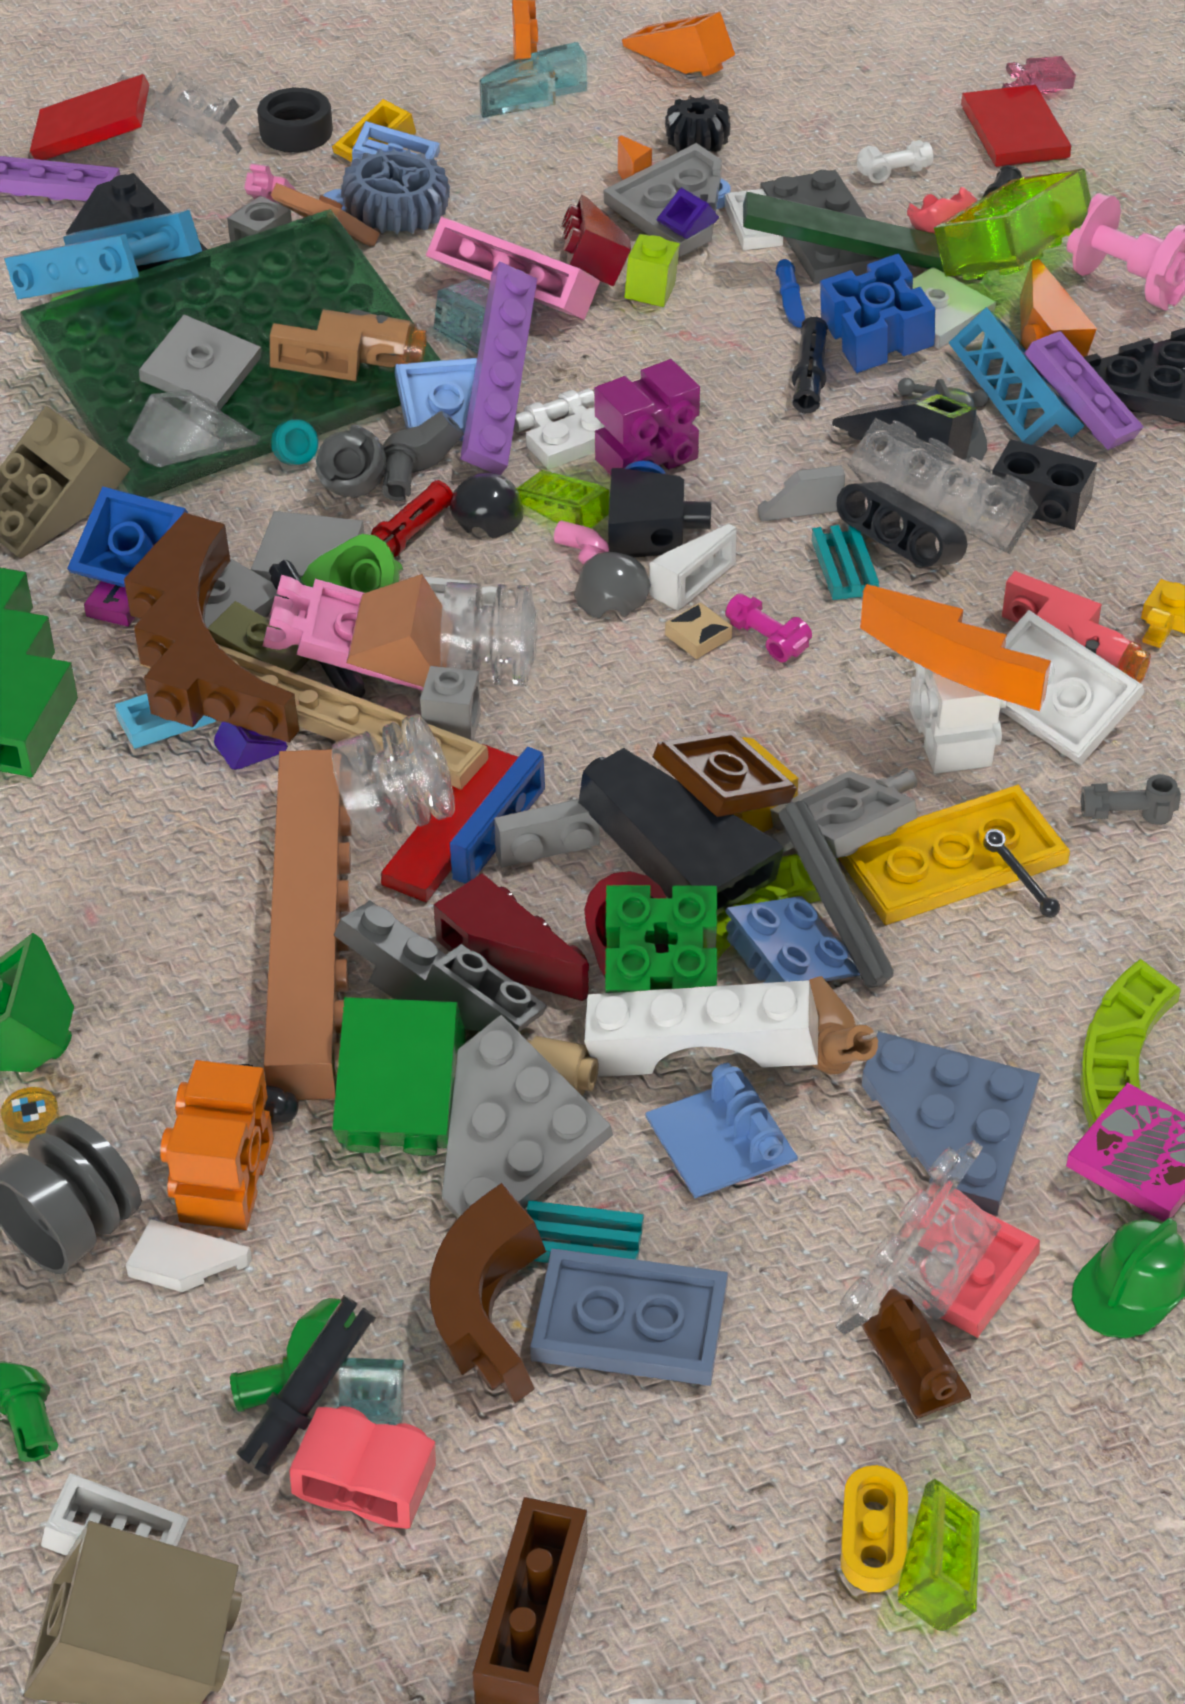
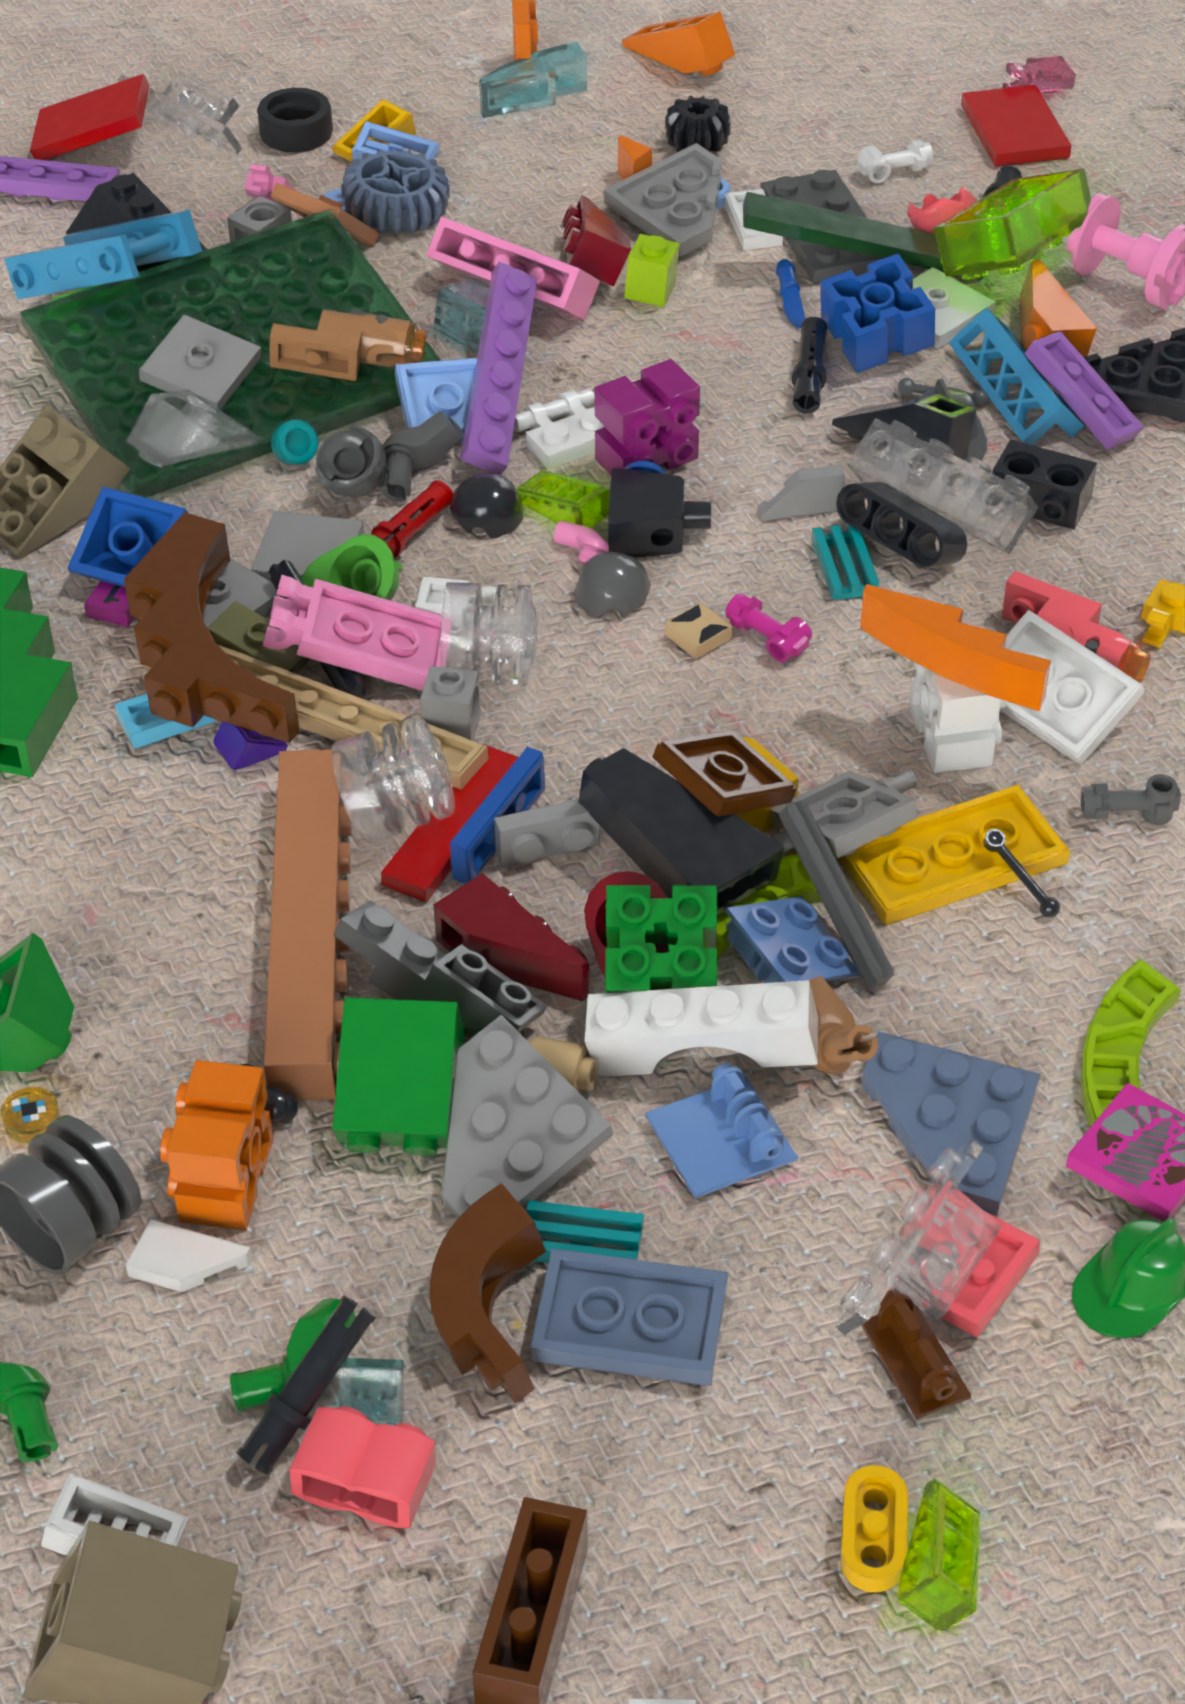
(398, 631): nougat slope -> none
(687, 214): dark purple slope -> none
(692, 567): white slope -> none

